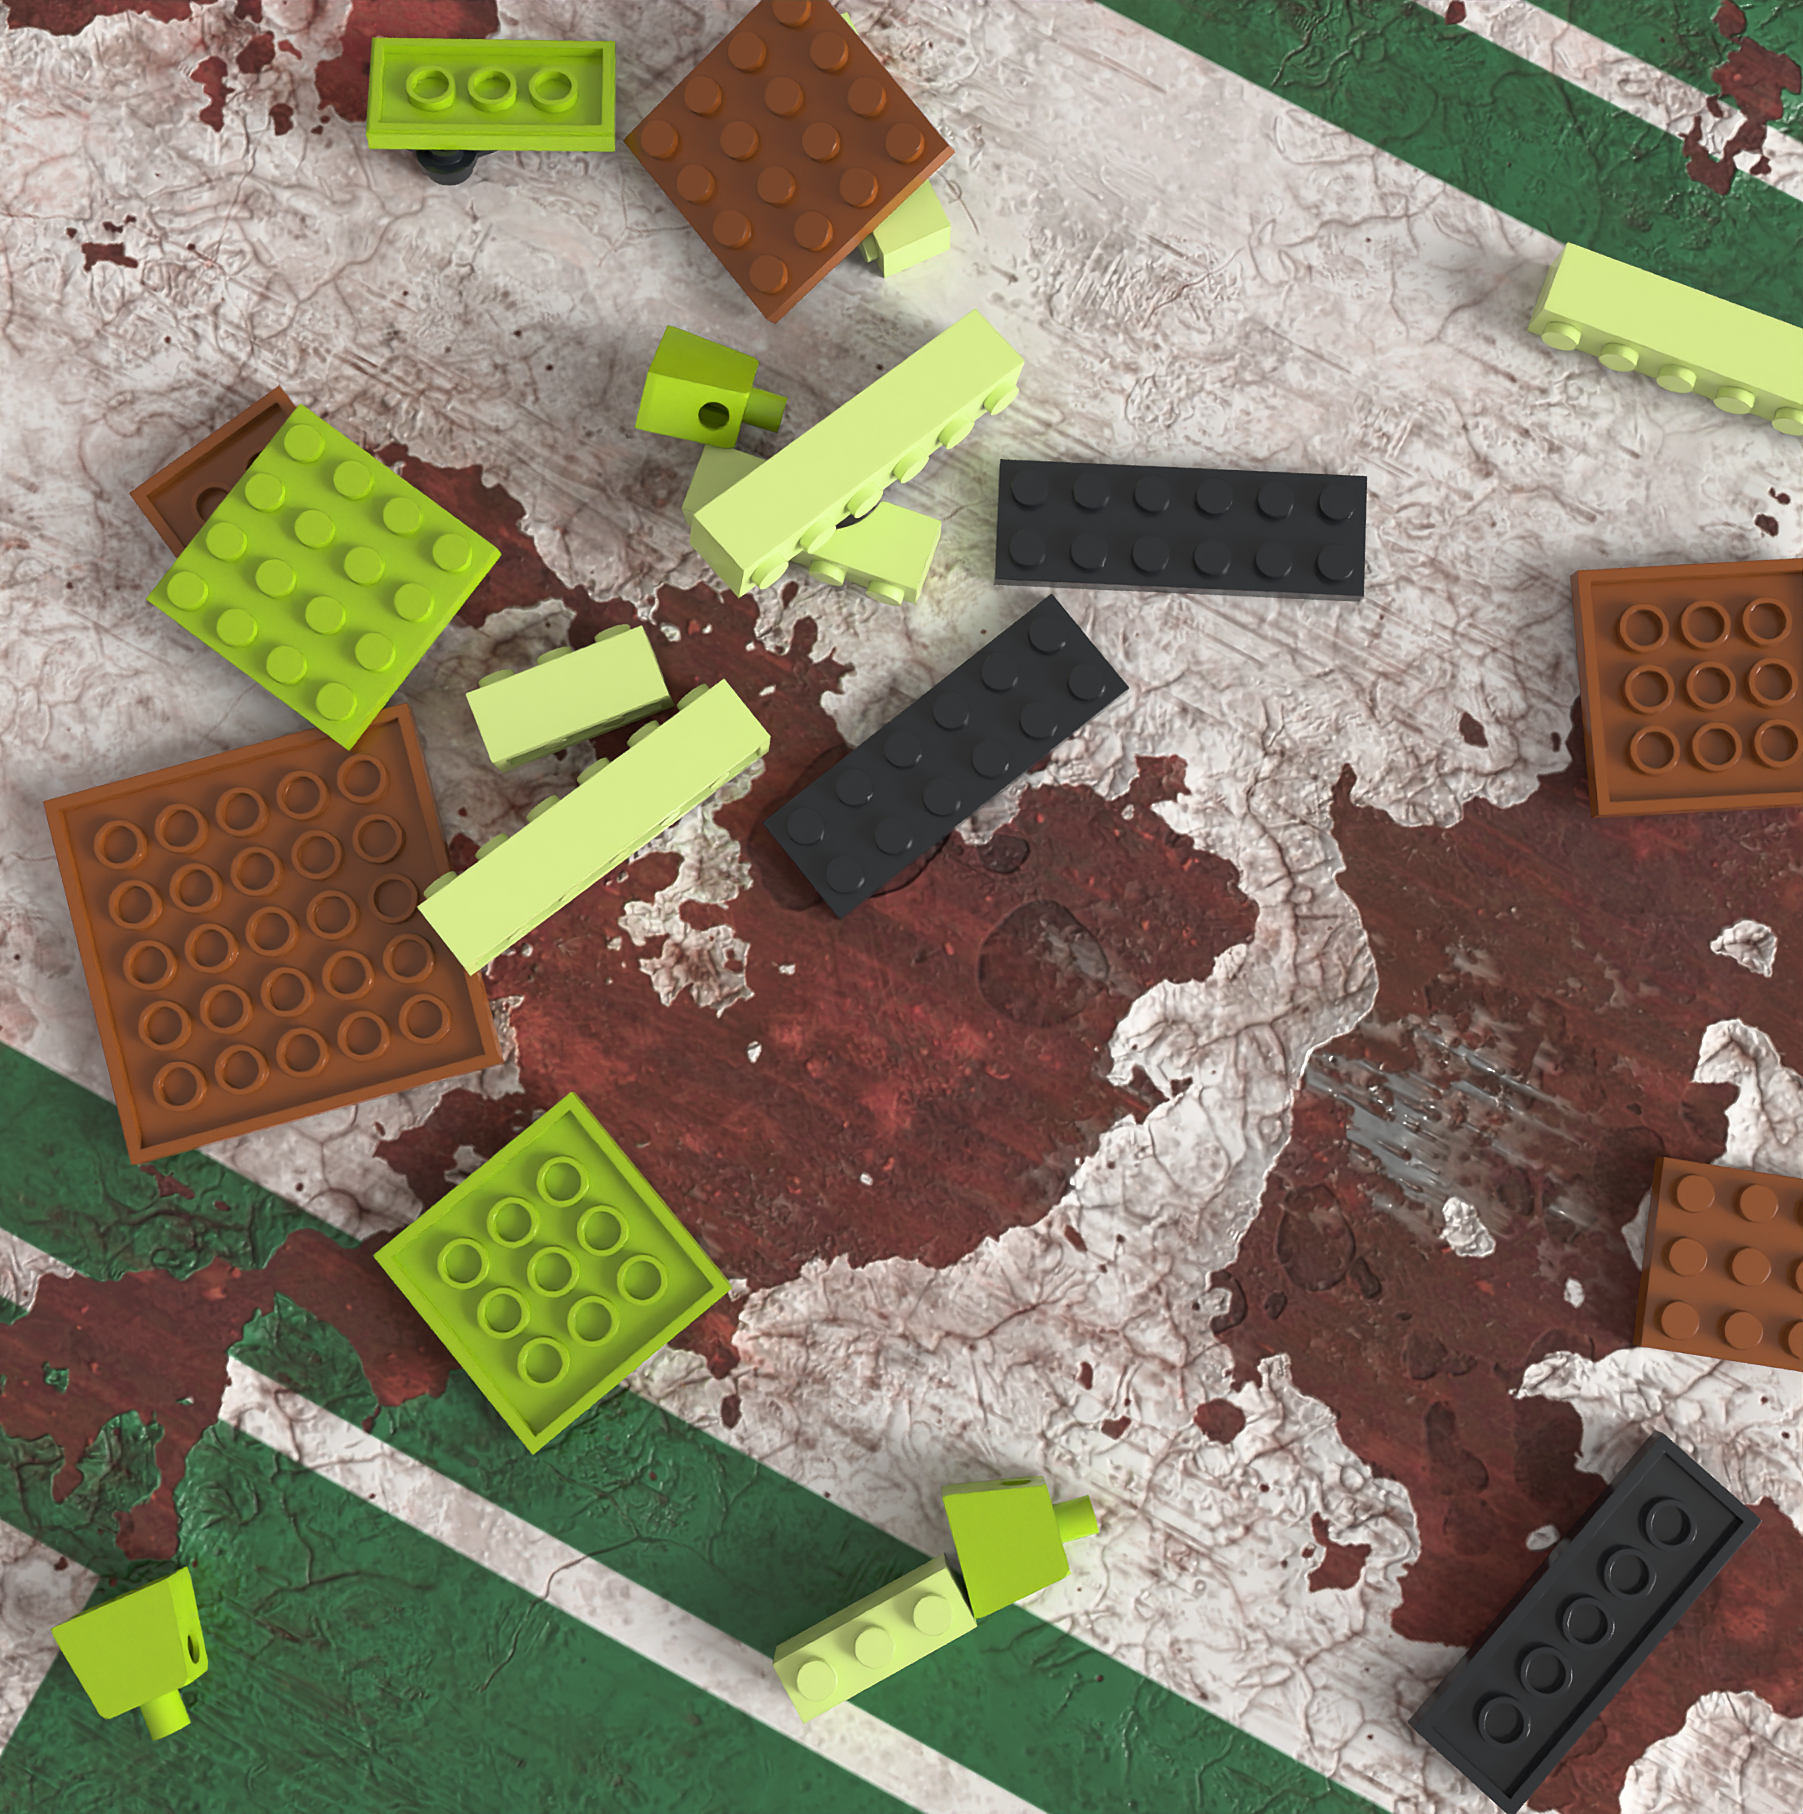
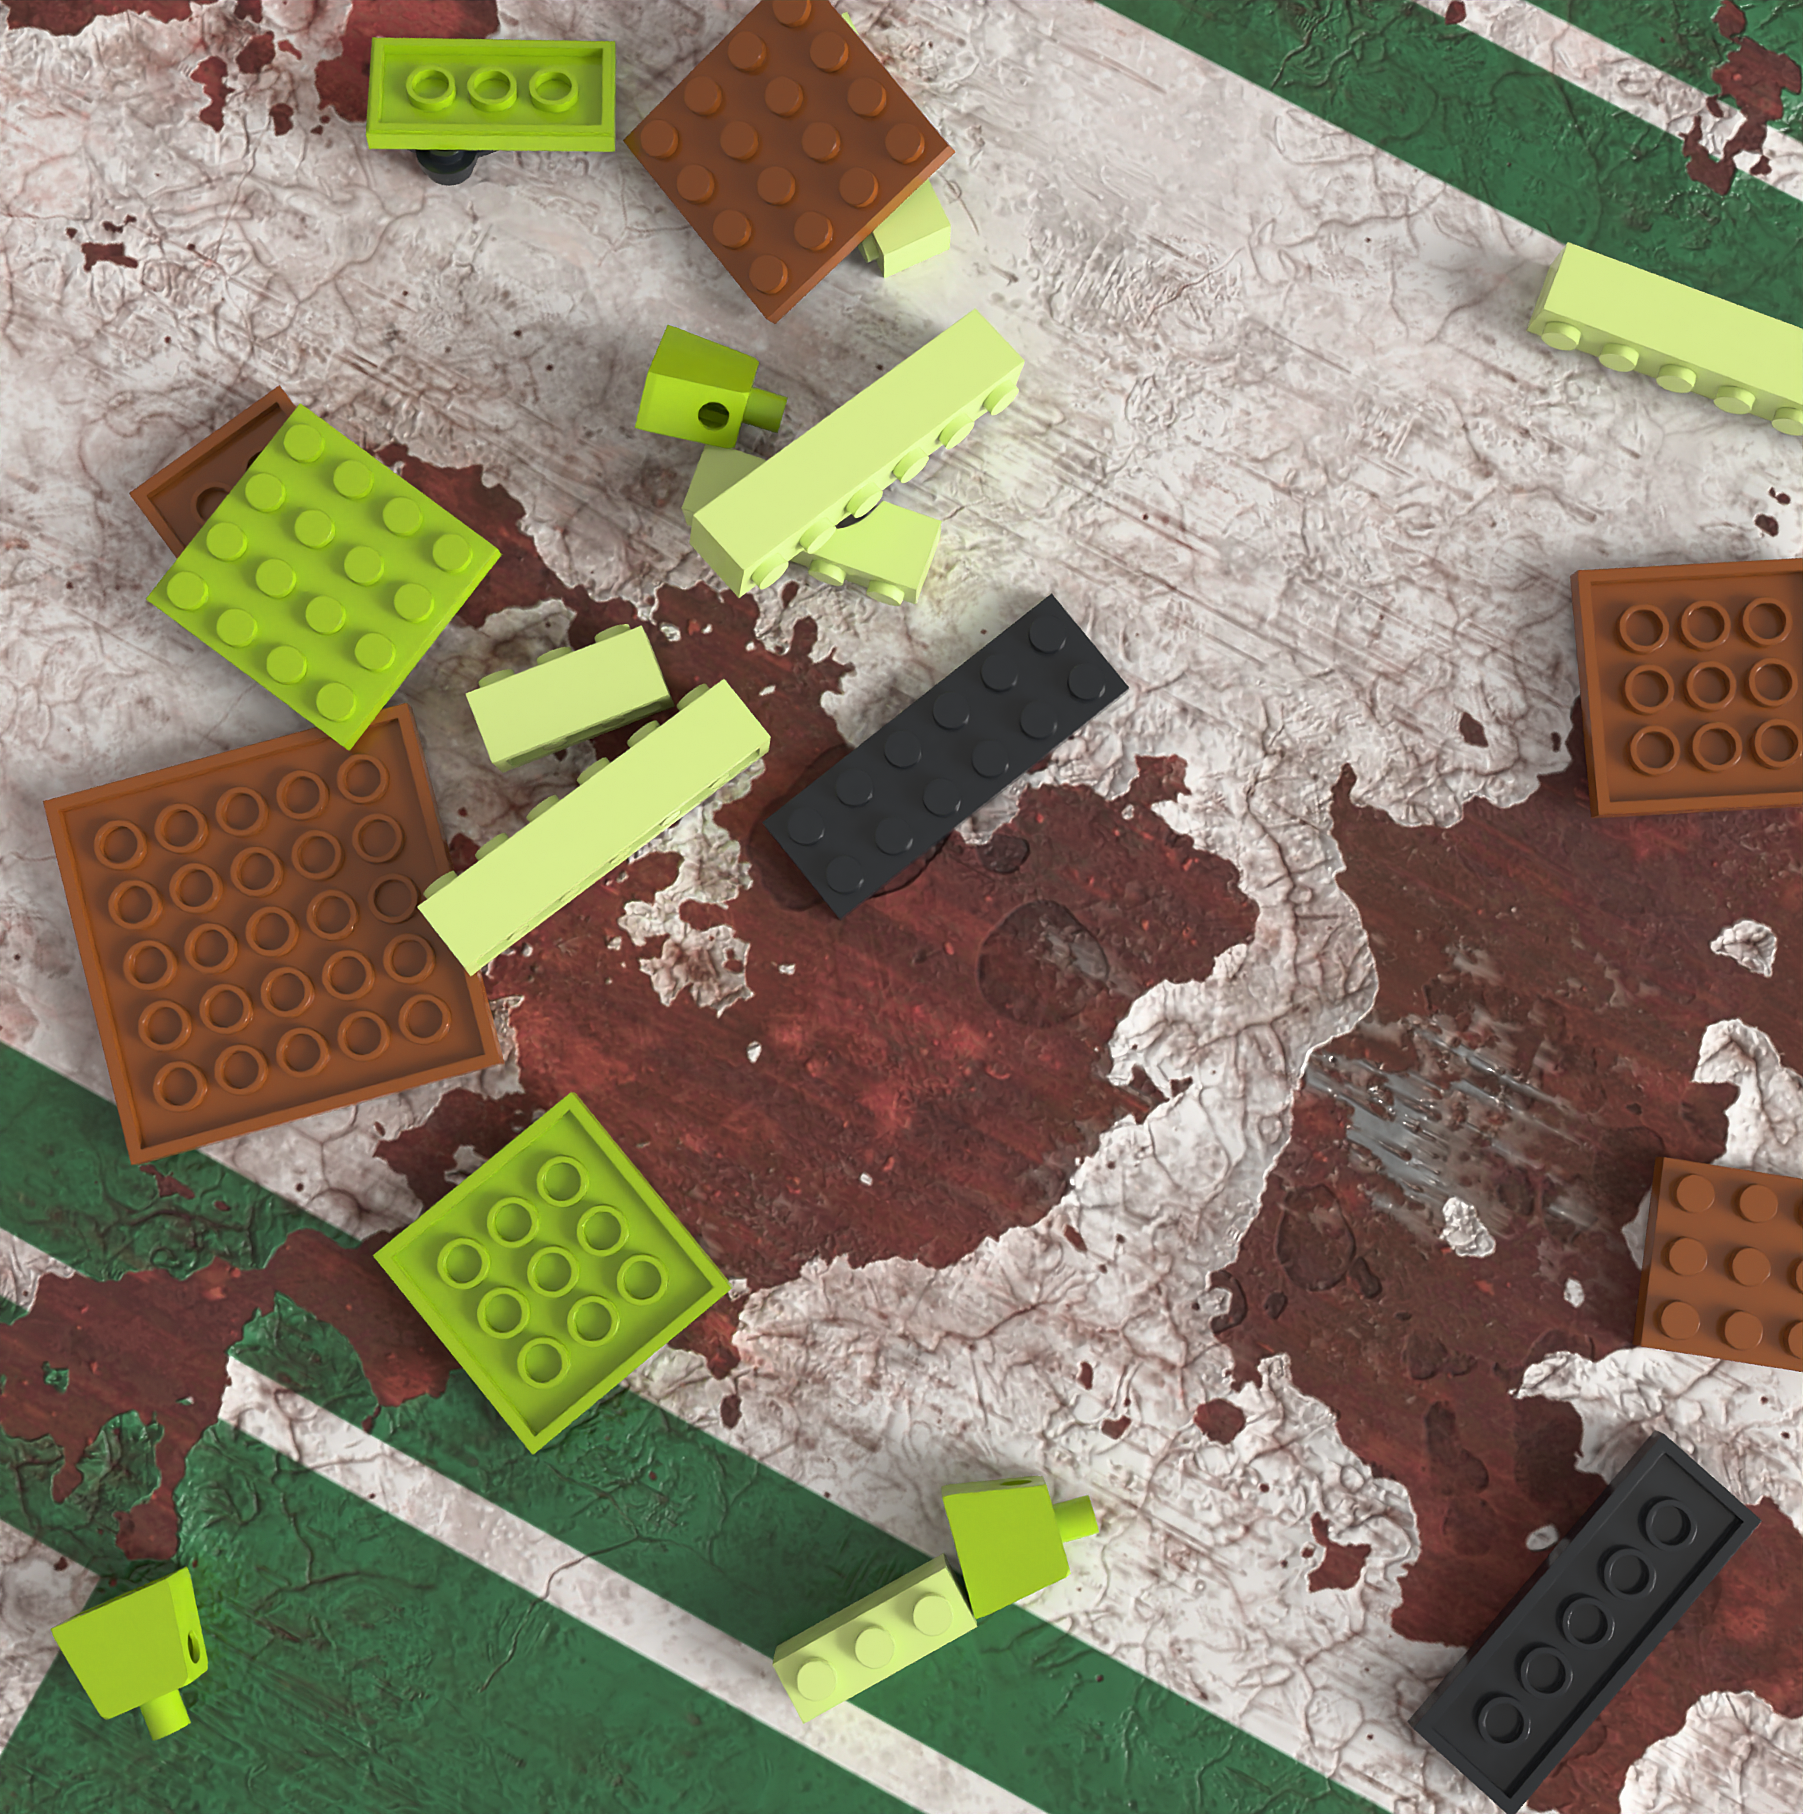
(1181, 530): black plate -> none

